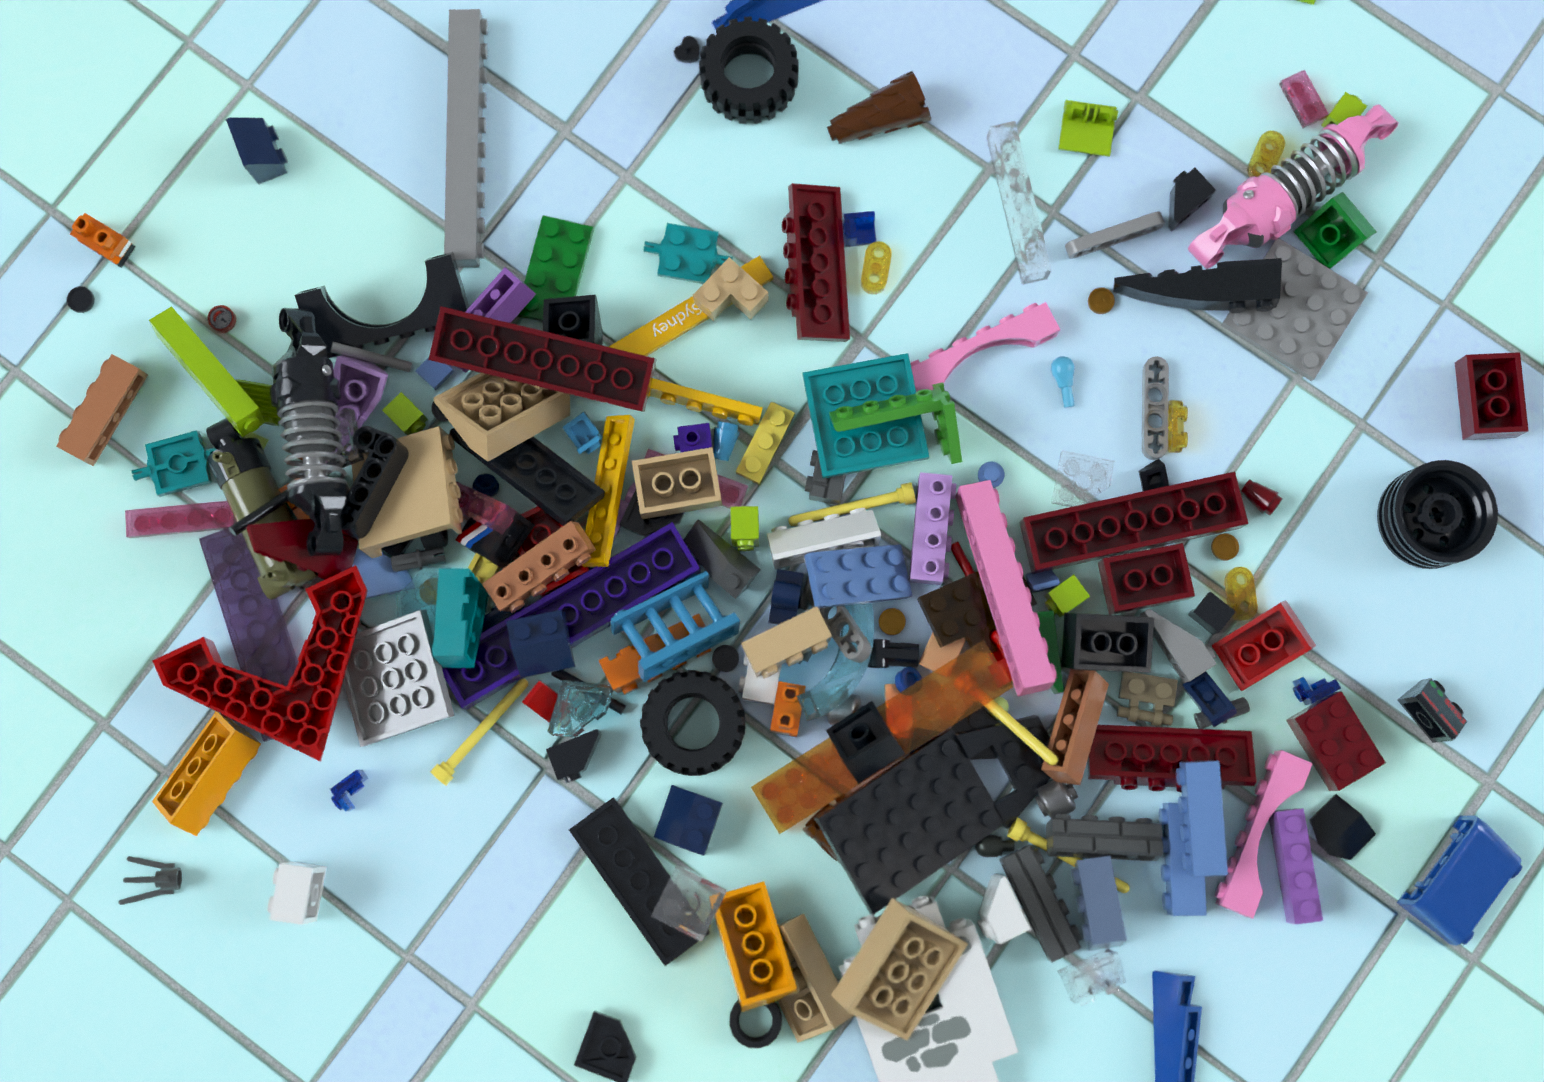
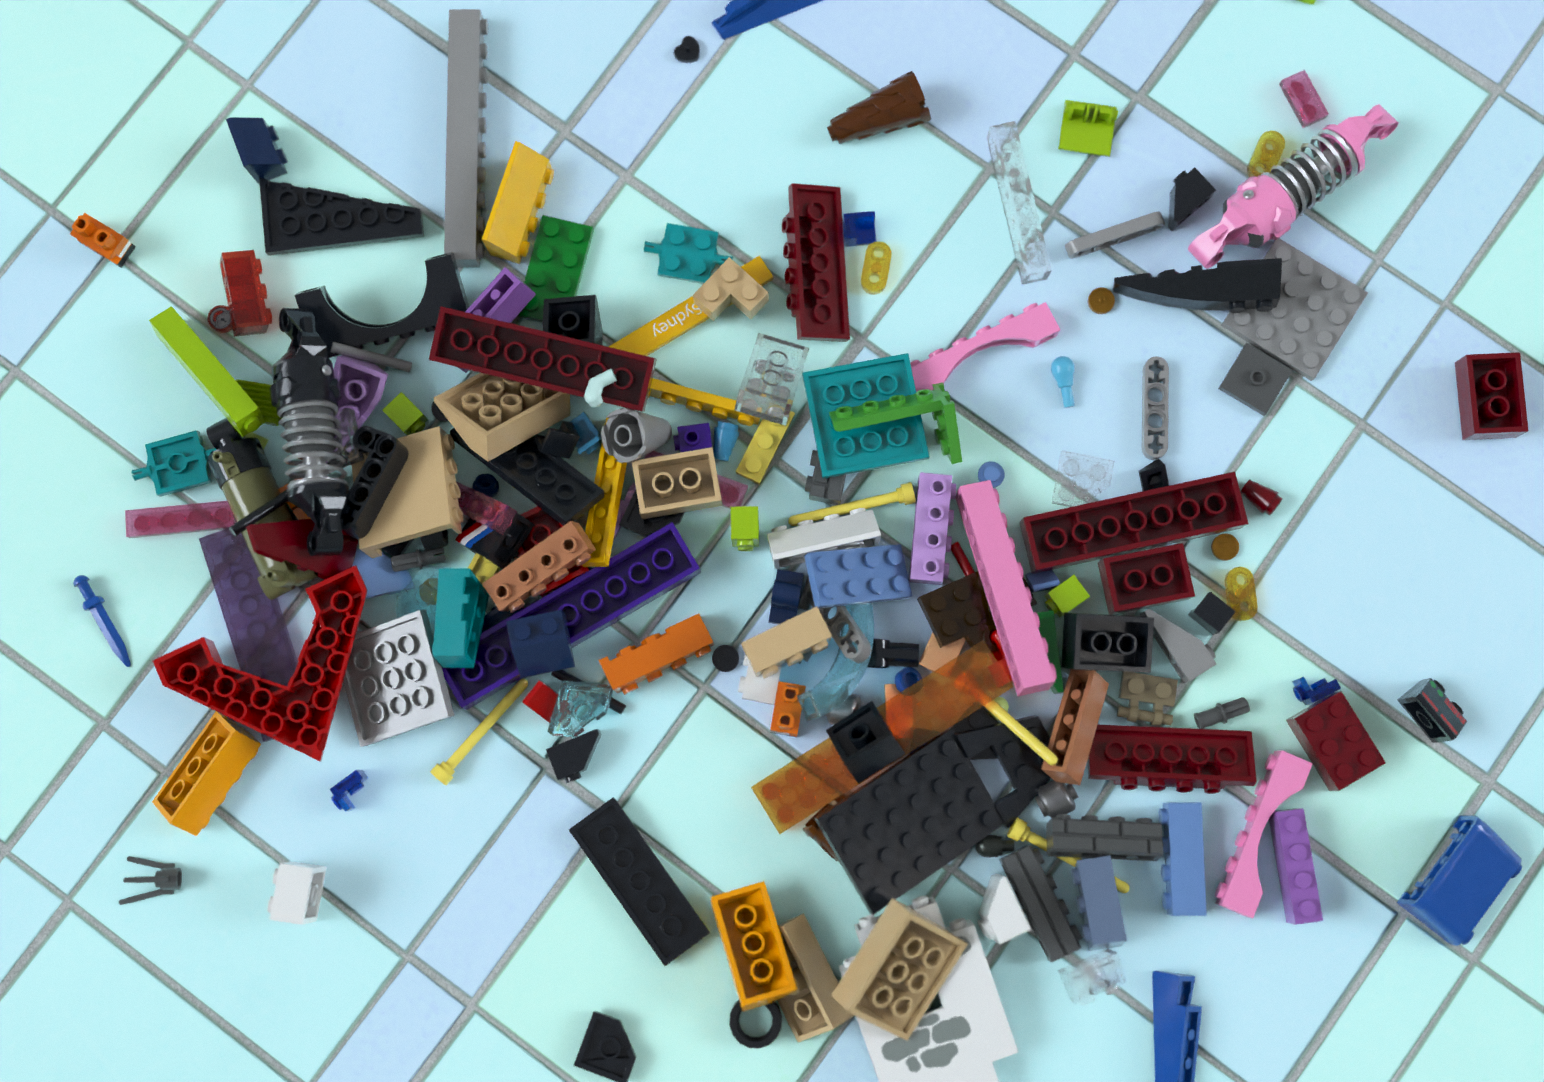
(80, 299): black piece -> none
(94, 605): none -> blue sword
(101, 410): nougat brick -> none
(245, 292): none -> clear red brick
(322, 219): none -> black wing
(434, 373): medium blue tile -> none
(517, 204): none -> yellow slope
(558, 441): none -> black panel
(595, 387): none -> light aqua arm
(633, 434): none -> light grey cone
(655, 723): black tyre -> none
(676, 650): dark azure fence -> none
(688, 820): dark blue slope -> none
(689, 902): clear slope -> none
(721, 560): dark grey slope -> none
(743, 39): black tyre -> none
(771, 379): none -> clear brick
(892, 621): pearl gold piece -> none
(1176, 417): clear yellow plate -> none
(1203, 818): medium blue brick -> none
(1209, 699): dark blue plate -> none
(1255, 379): none -> dark grey plate
(1263, 645): red slope -> none
(1334, 231): green slope -> none
(1341, 828): black slope -> none
(1346, 107): lime brick -> none
(1474, 504): black wheel -> none

